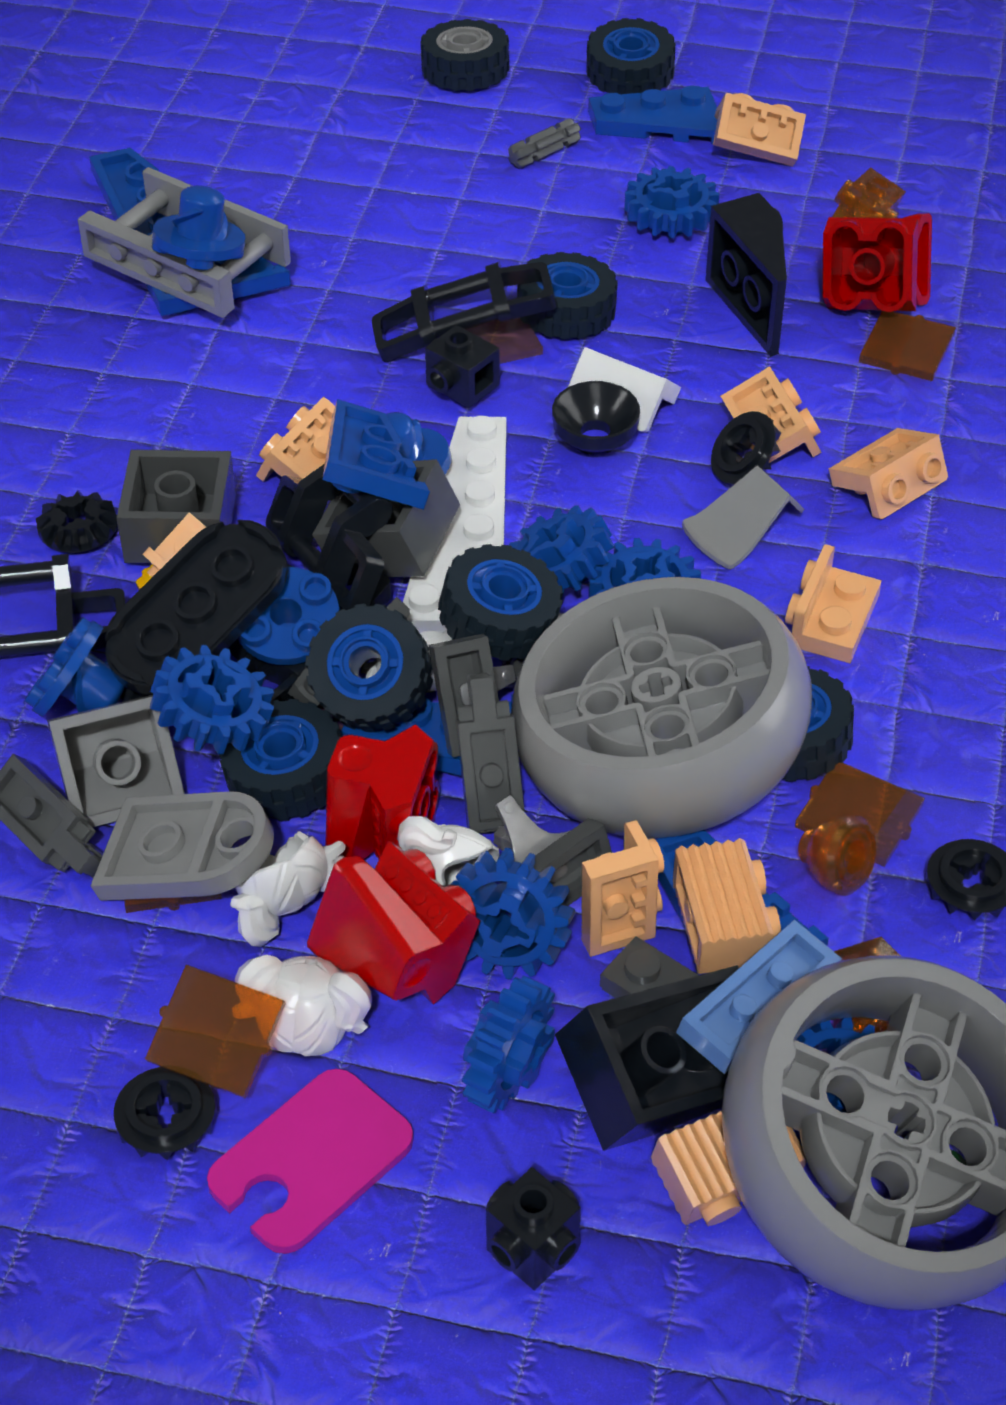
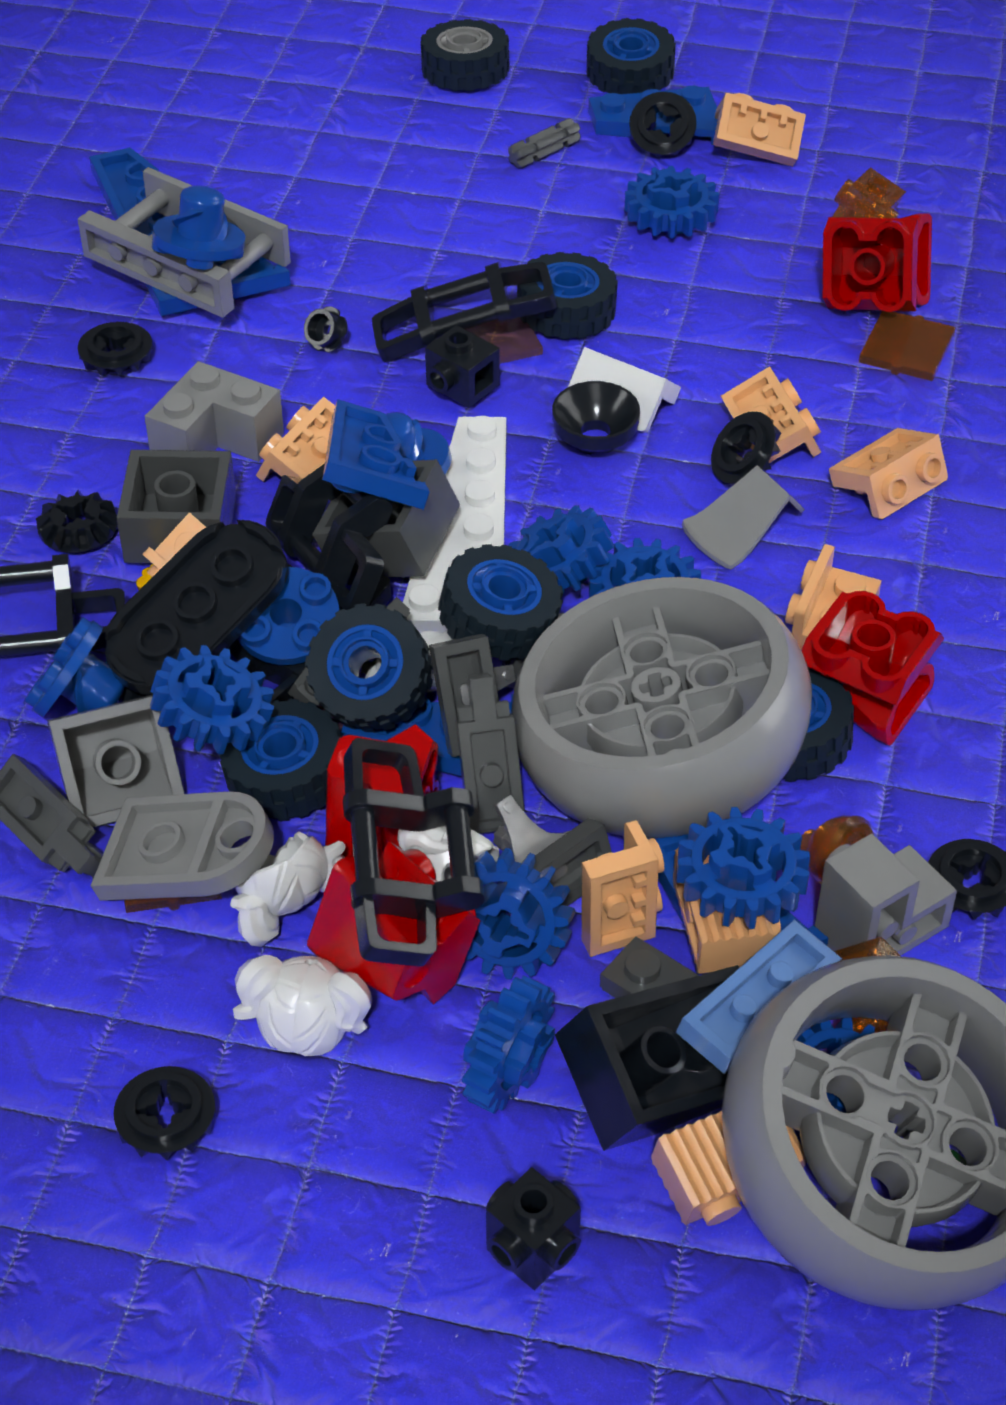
(128, 346): none -> black gear
(214, 411): none -> light grey brick
(215, 1031): clear orange piece -> none
(317, 326): none -> black plate
(322, 1148): dark pink piece -> none
(406, 812): none -> black bar
(670, 108): none -> black gear
(742, 867): none -> blue gear
(749, 265): black slope -> none
(857, 793): clear orange piece -> none
(876, 658): none -> red piece
(882, 895): none -> light grey brick

